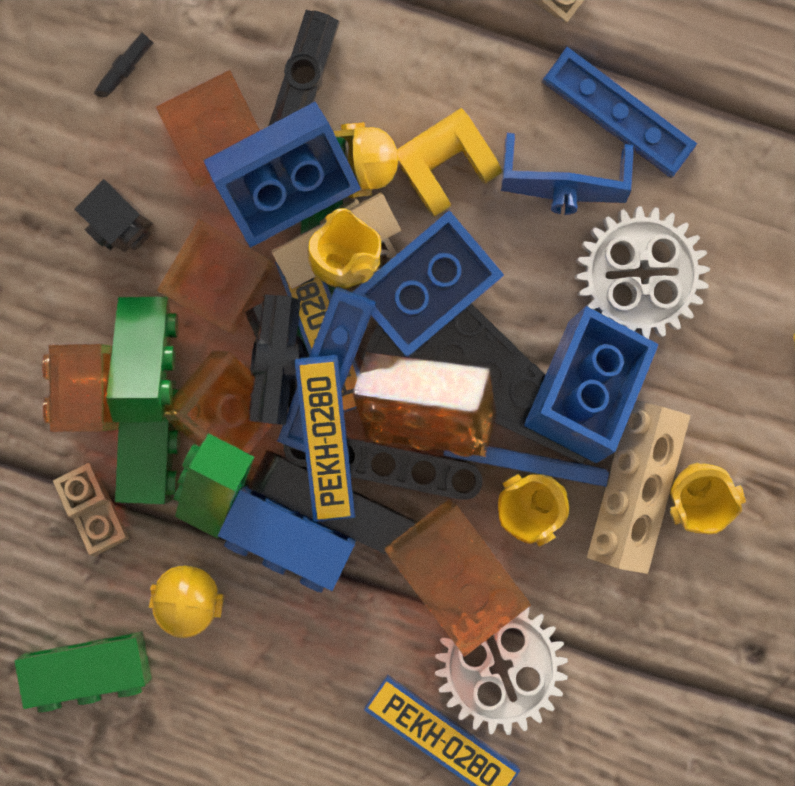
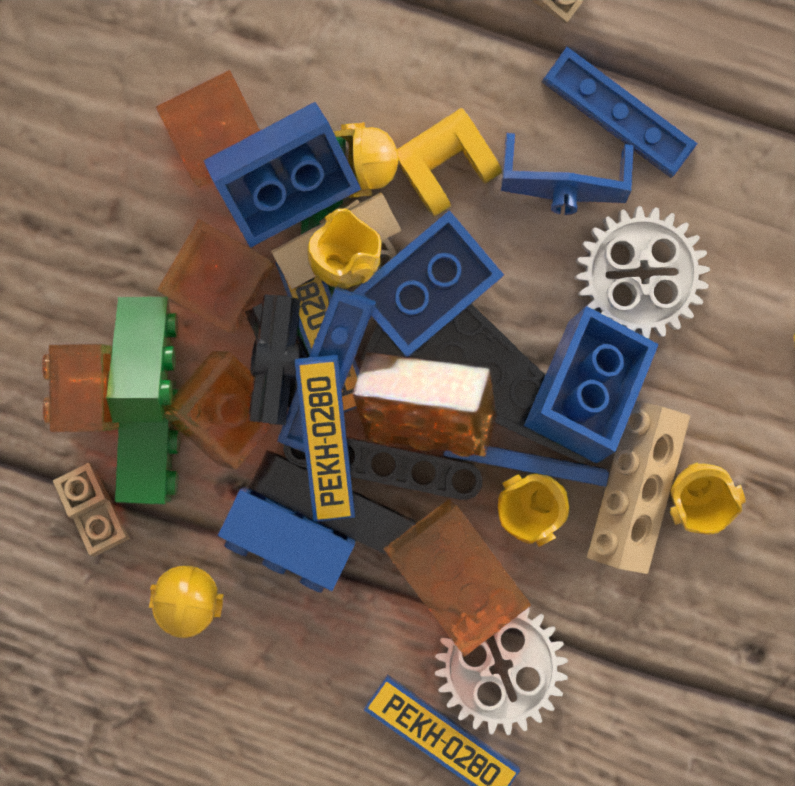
(83, 672): green brick -> none
(113, 218): black brick -> none
(123, 65): black piece -> none
(210, 483): green brick -> none
(310, 50): black piece -> none

